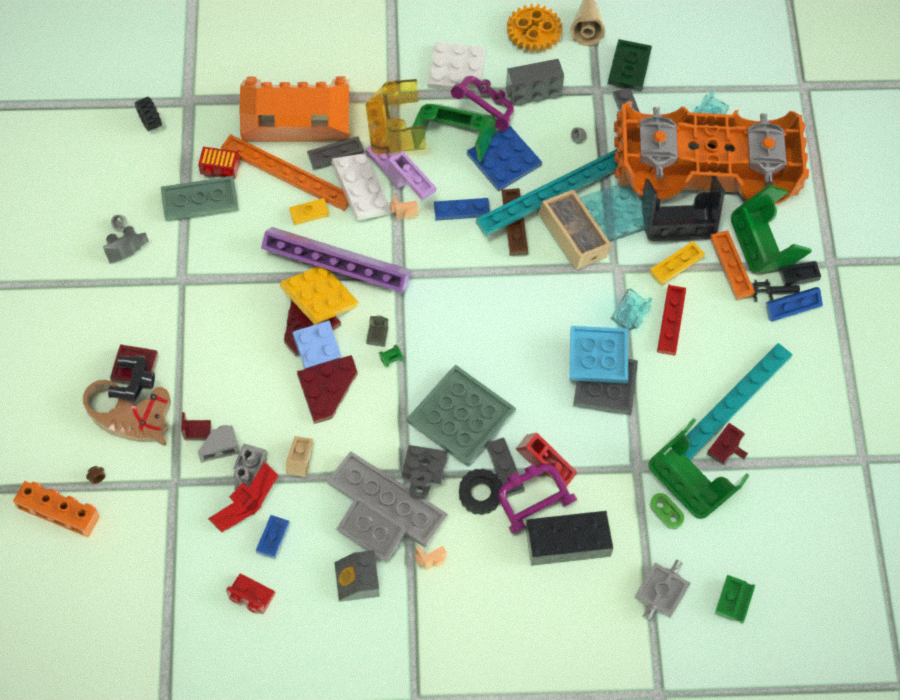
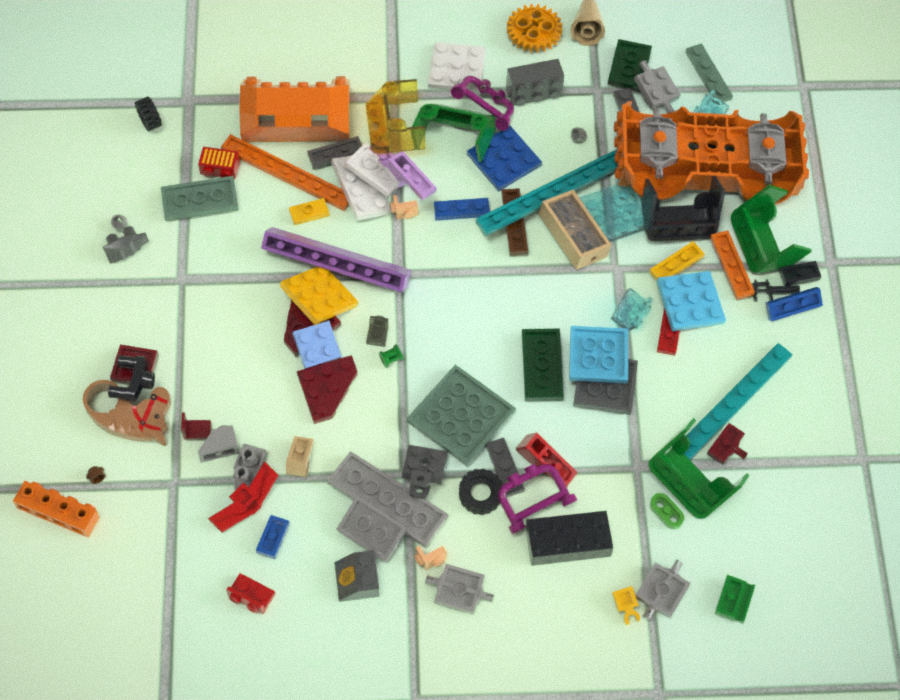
(368, 168): none -> white wing
(459, 589): none -> light grey plate
(542, 364): none -> dark green plate
(626, 601): none -> yellow plate
(657, 87): none -> light grey plate
(691, 300): none -> medium azure plate
(708, 72): none -> sand green plate

